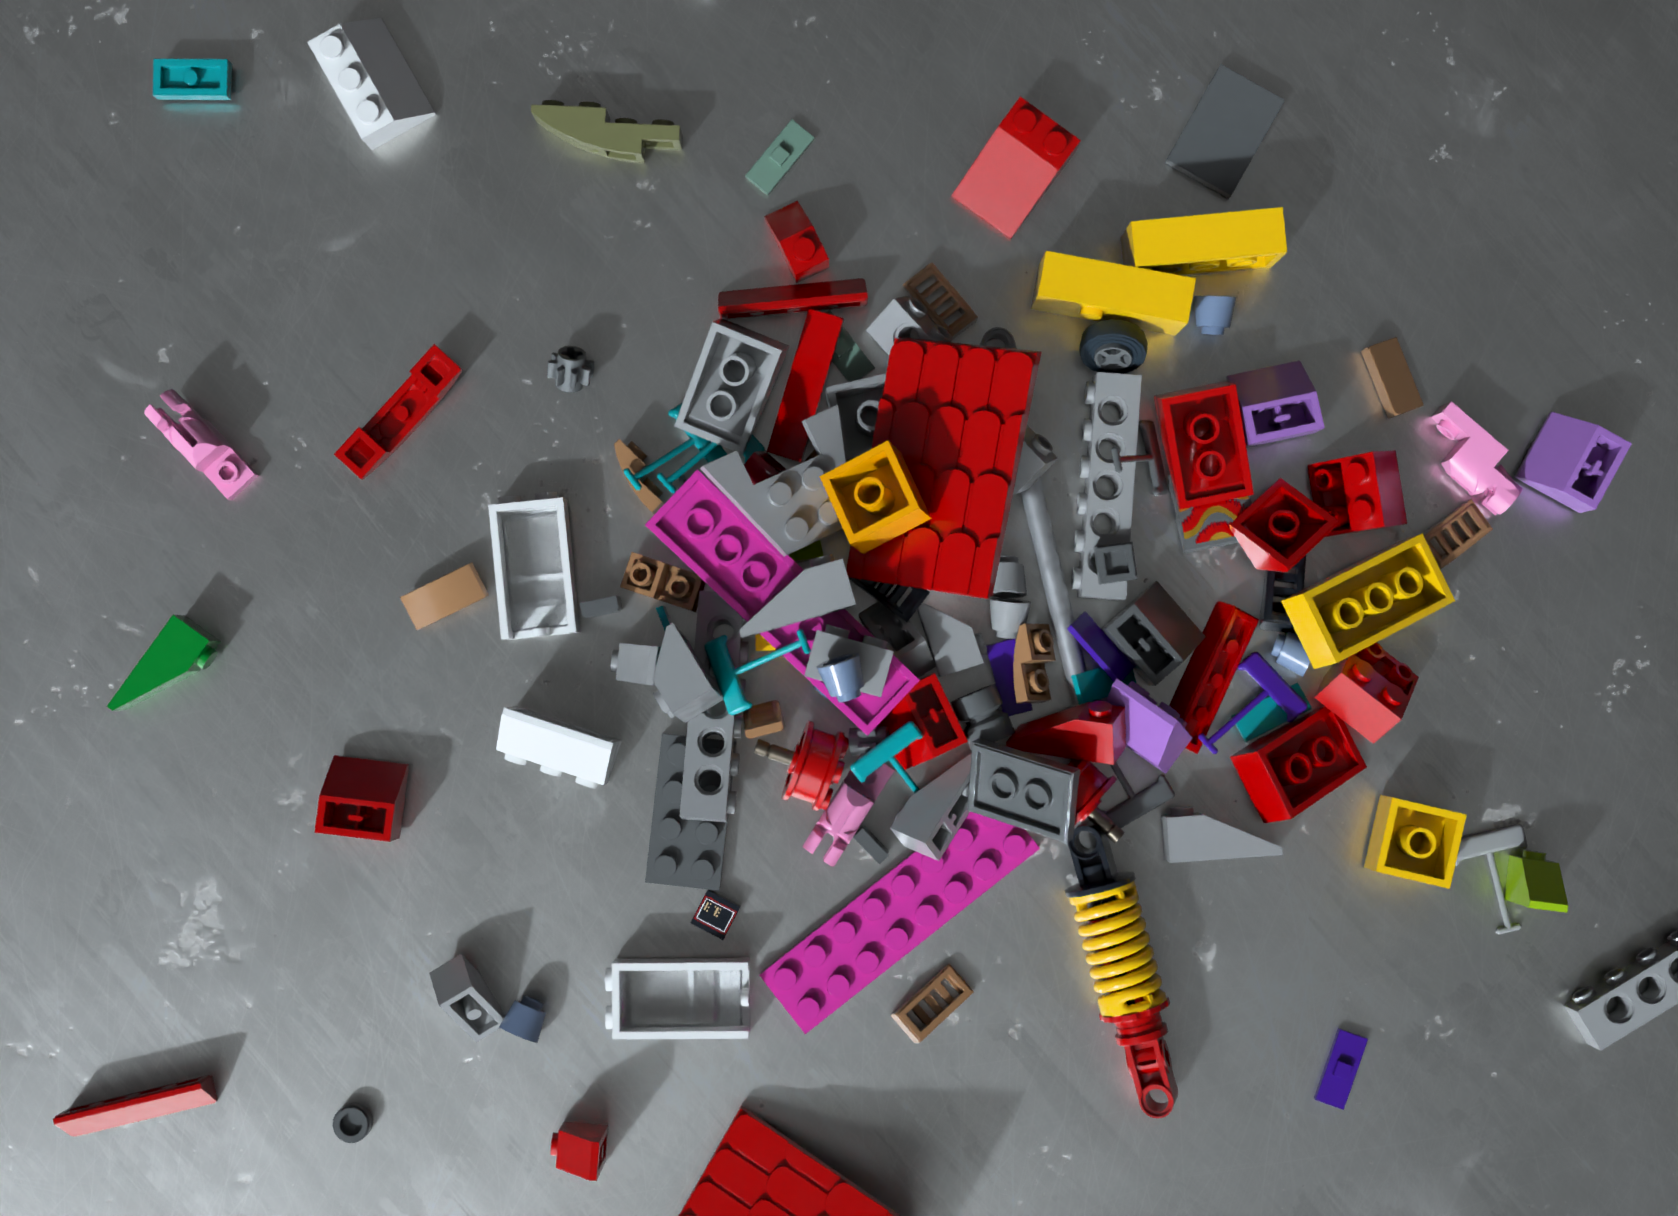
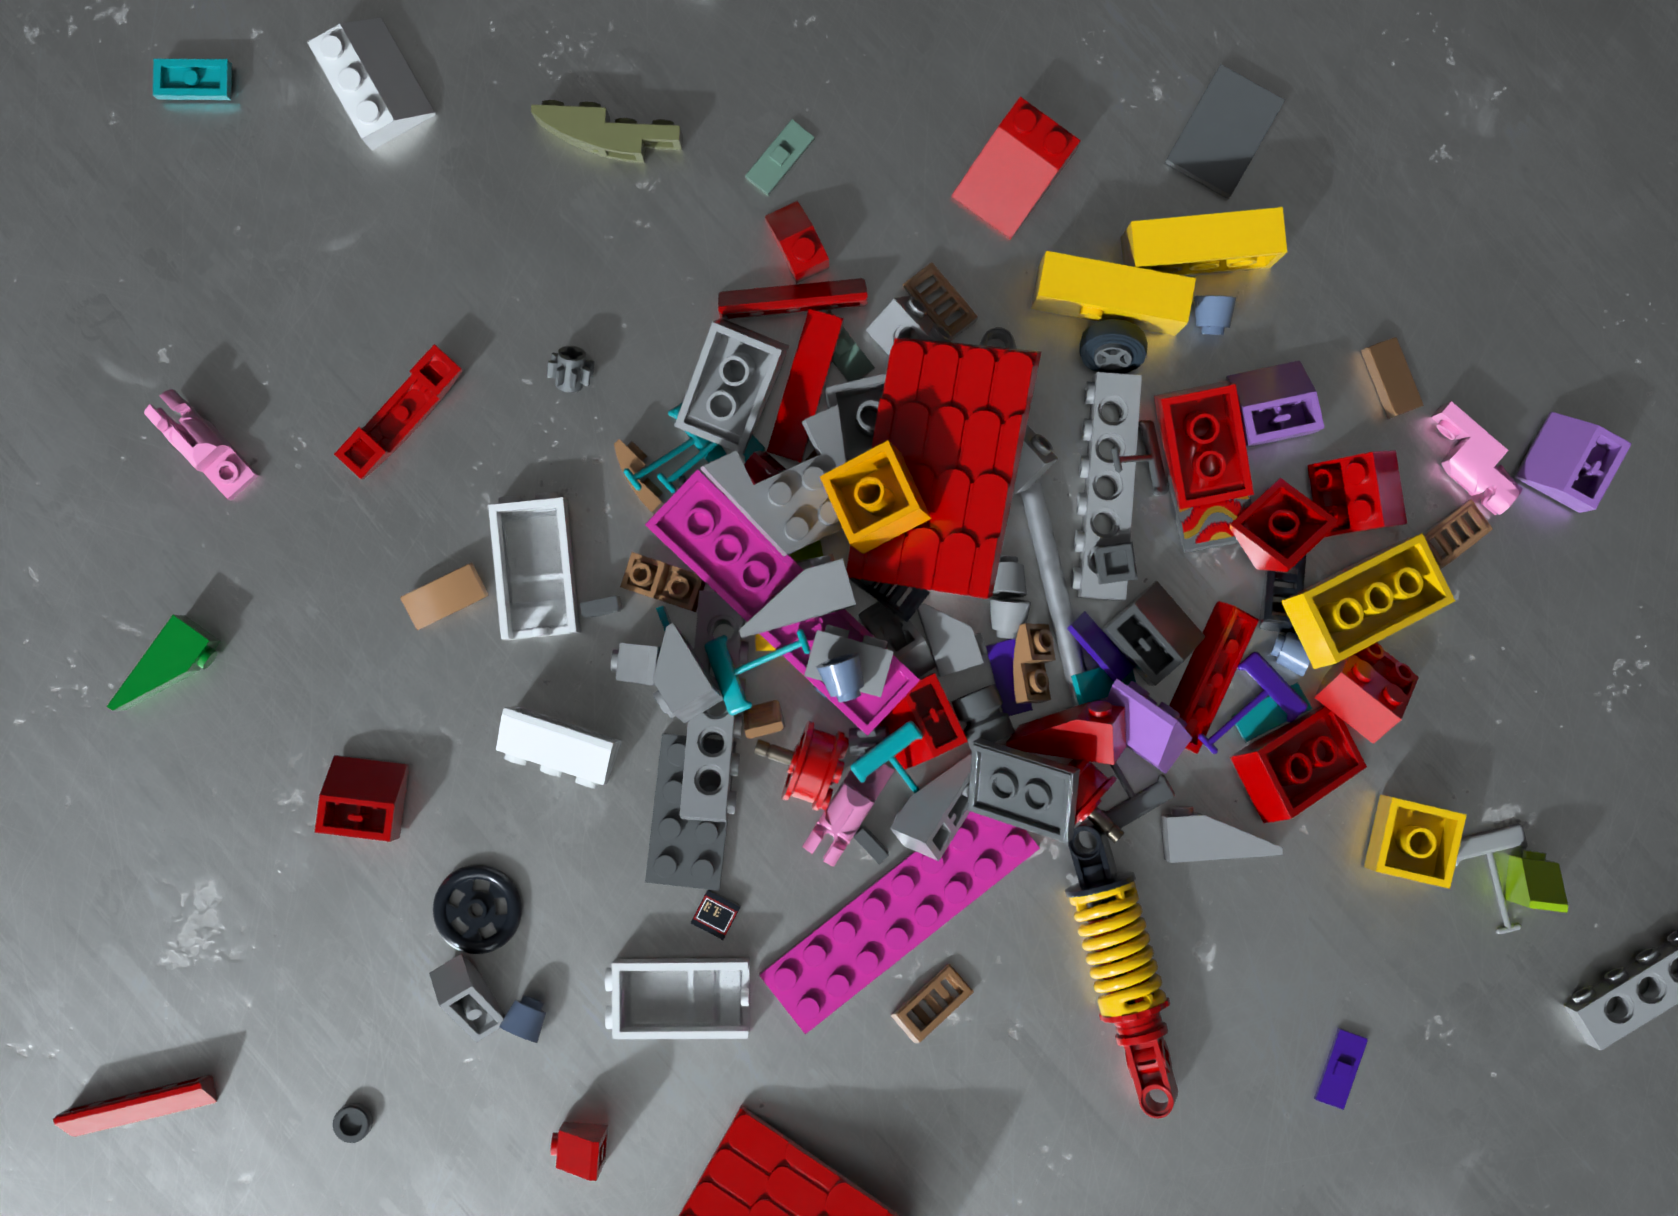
(504, 924): none -> black plate

